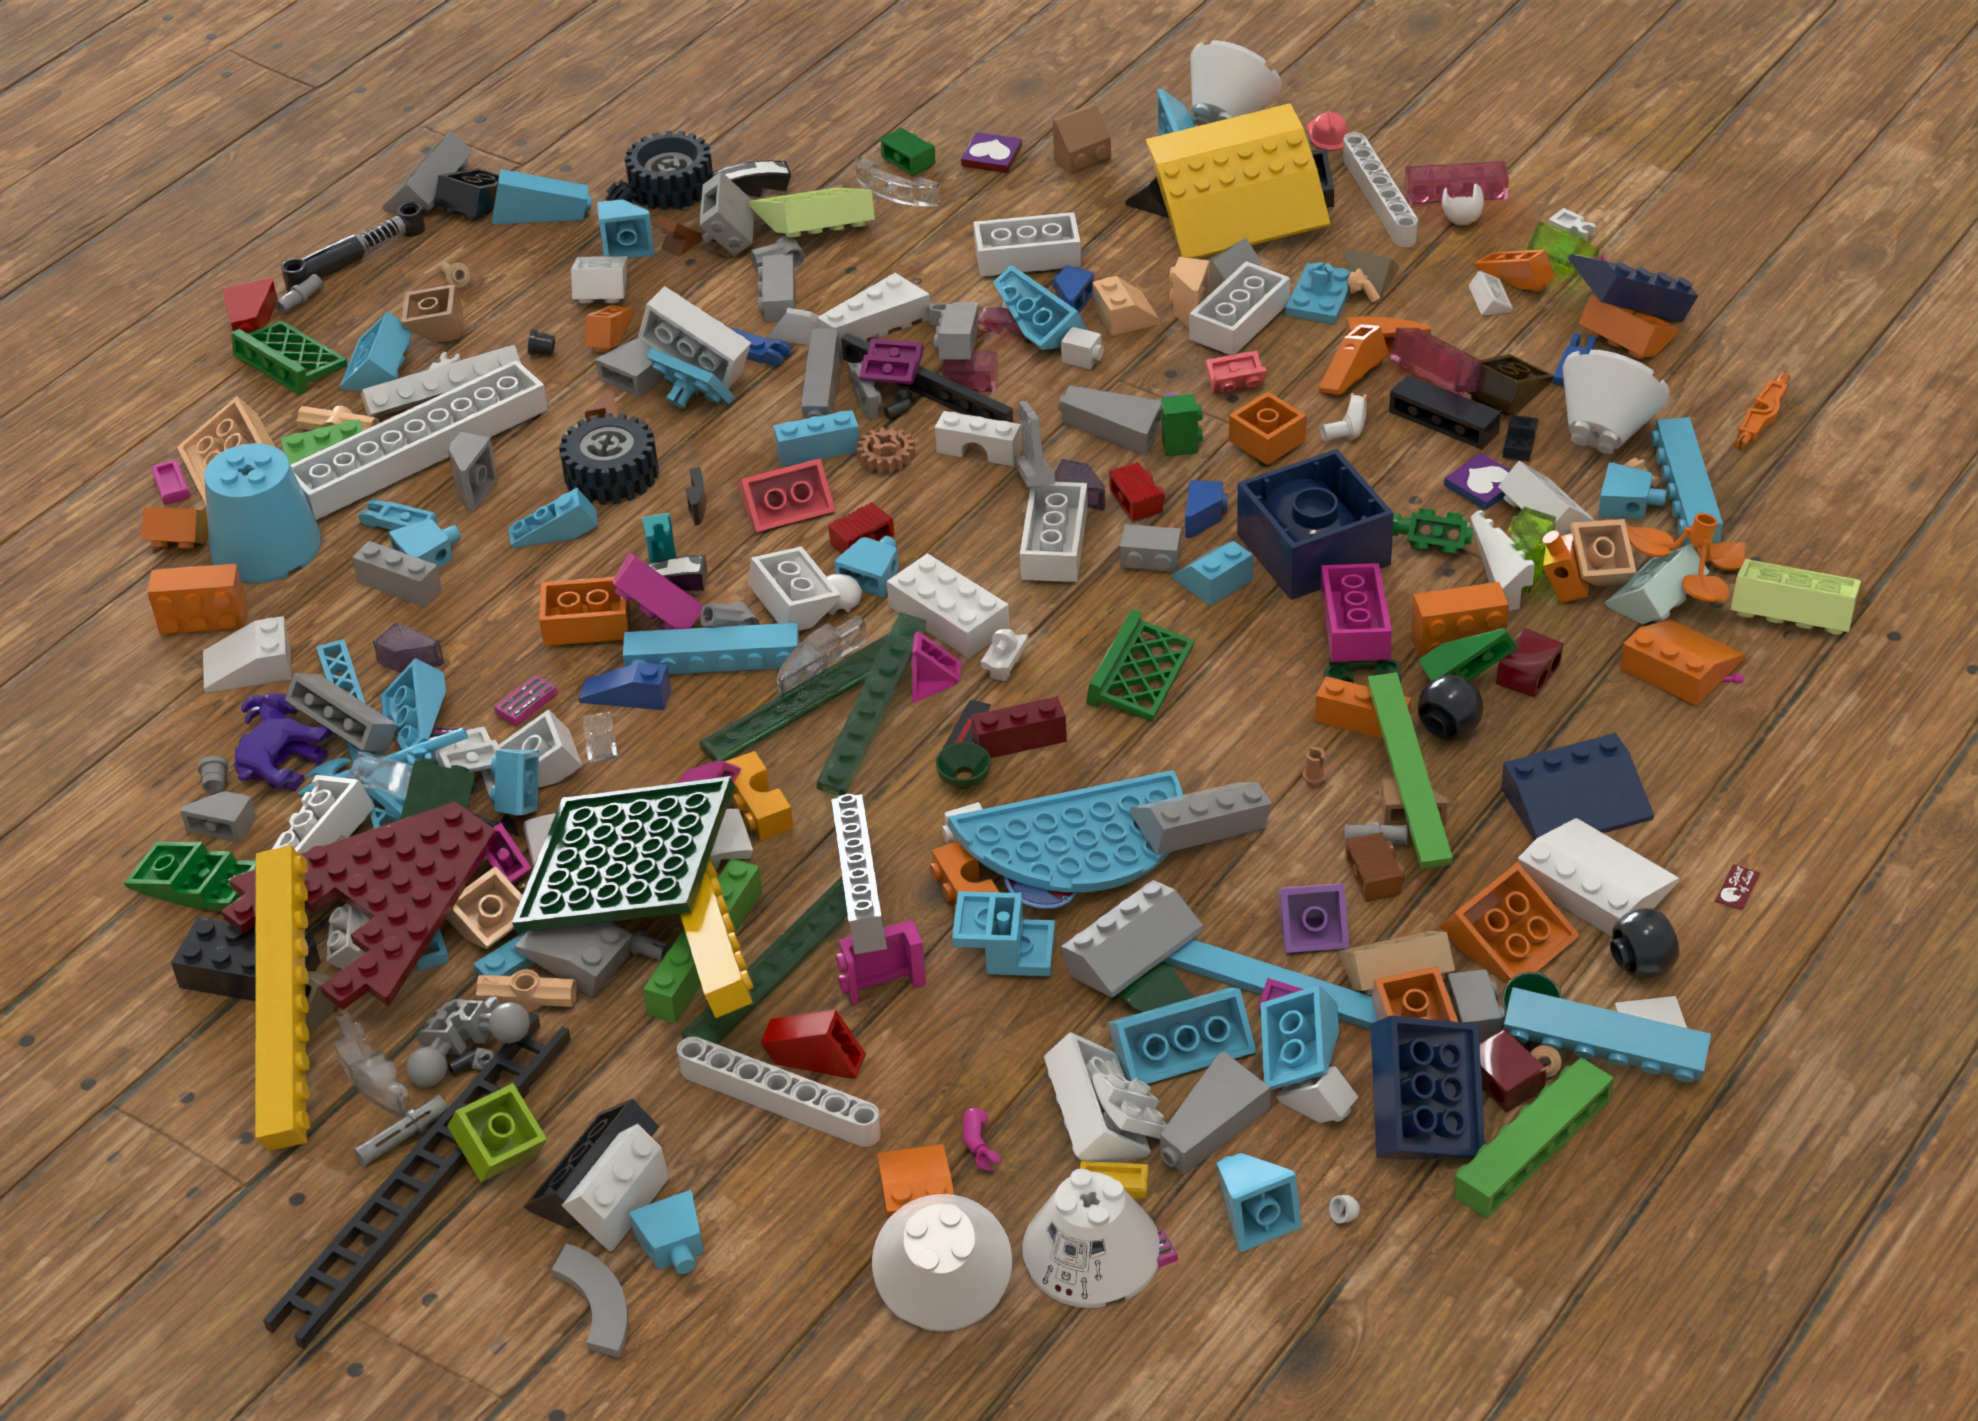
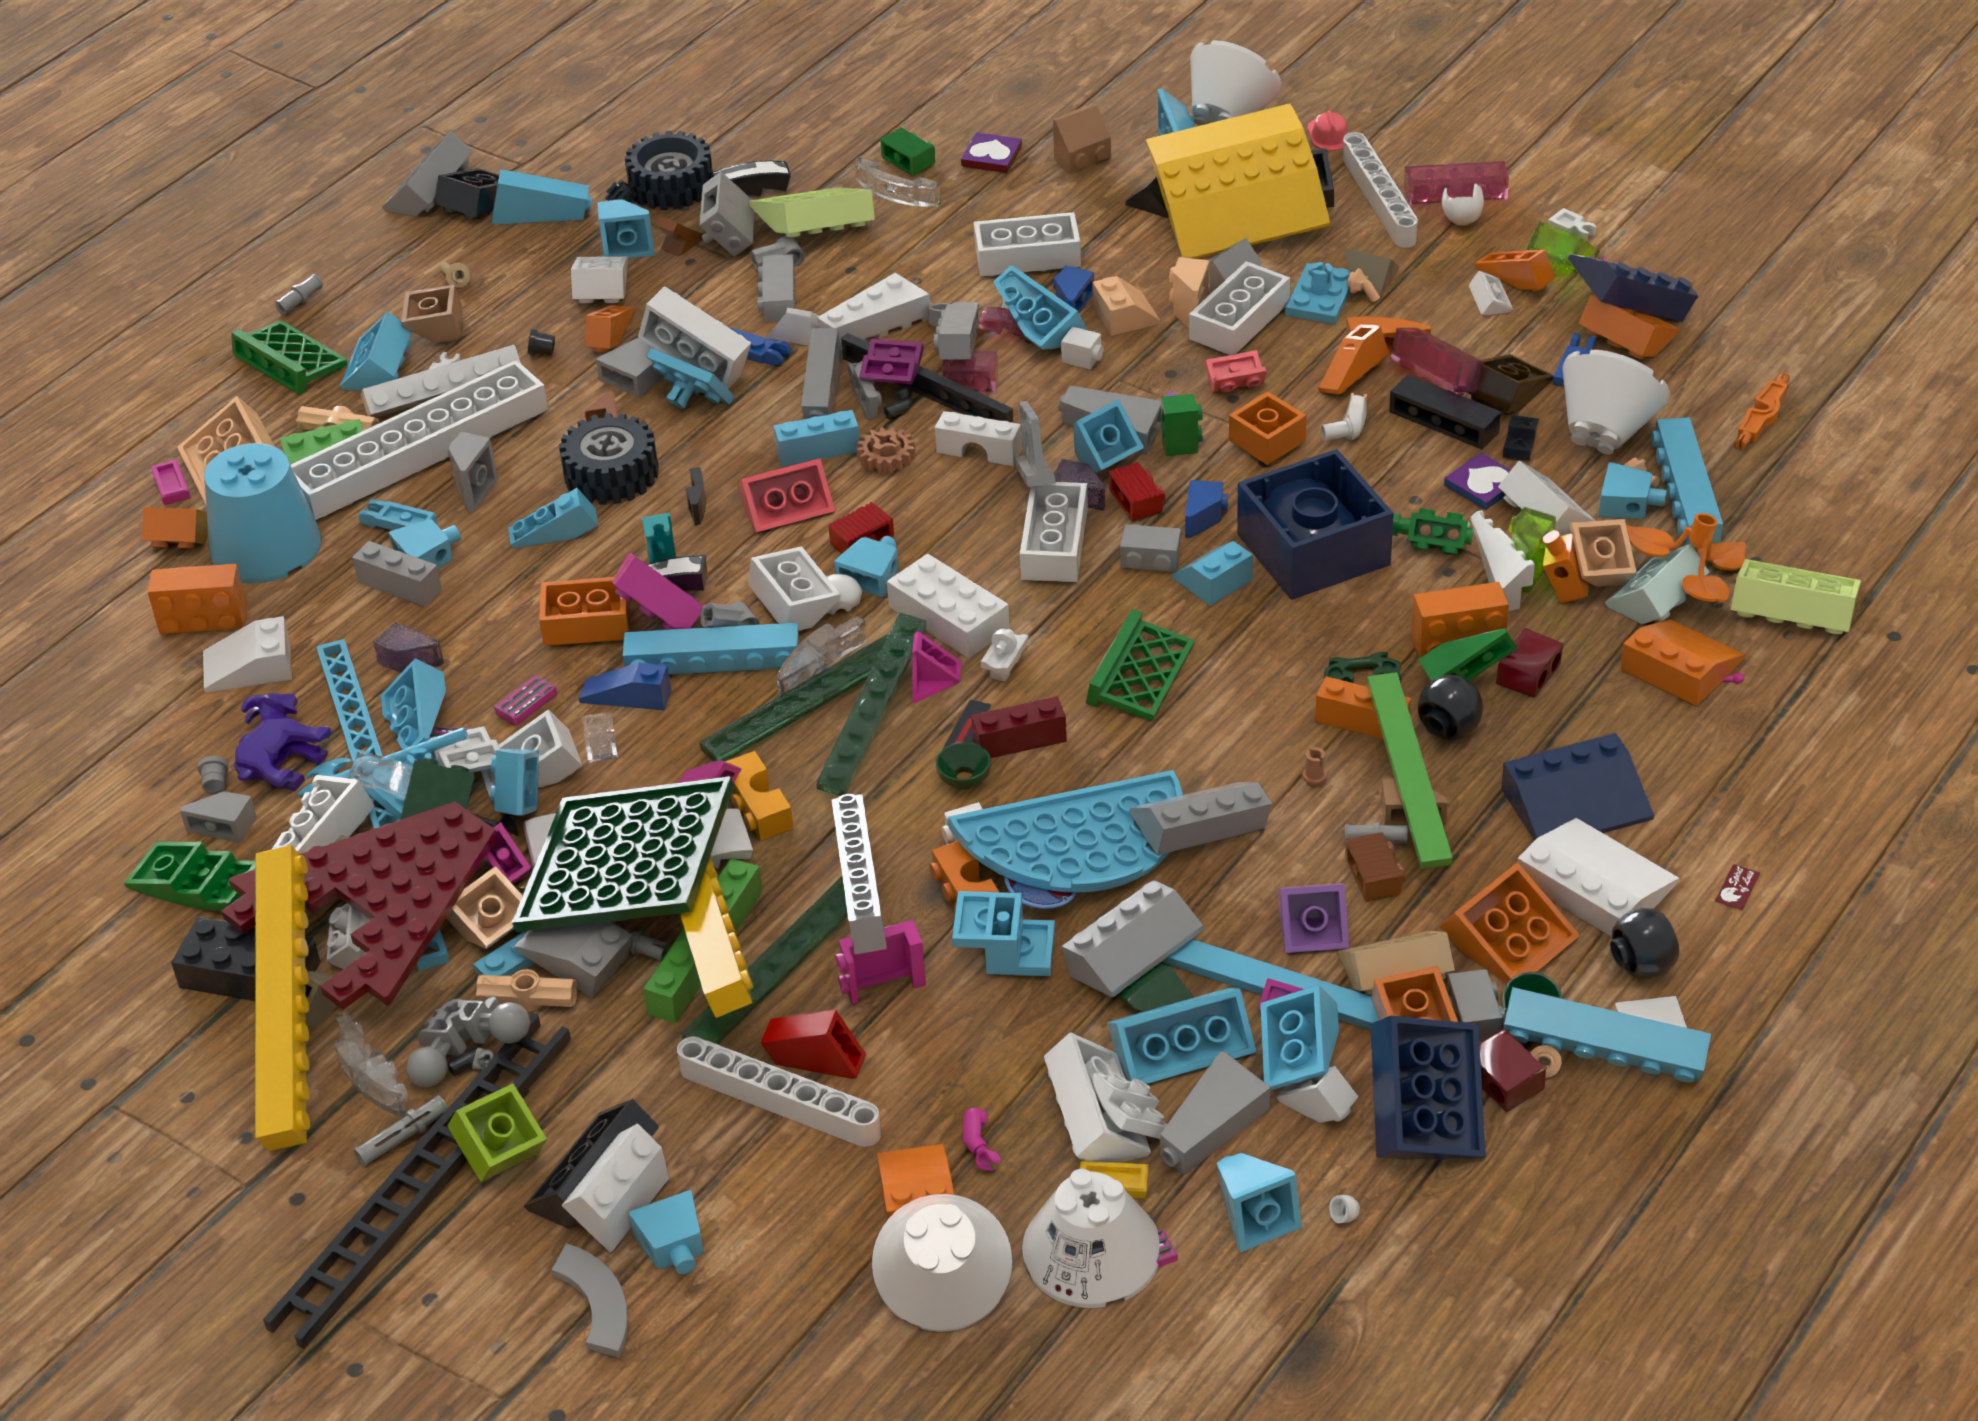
(250, 304): slope -> none
(341, 712): light grey brick -> none
(351, 248): black piece -> none
(1105, 437): none -> medium azure slope
(1355, 612): dark pink brick -> none
(1533, 1137): bright green brick -> none

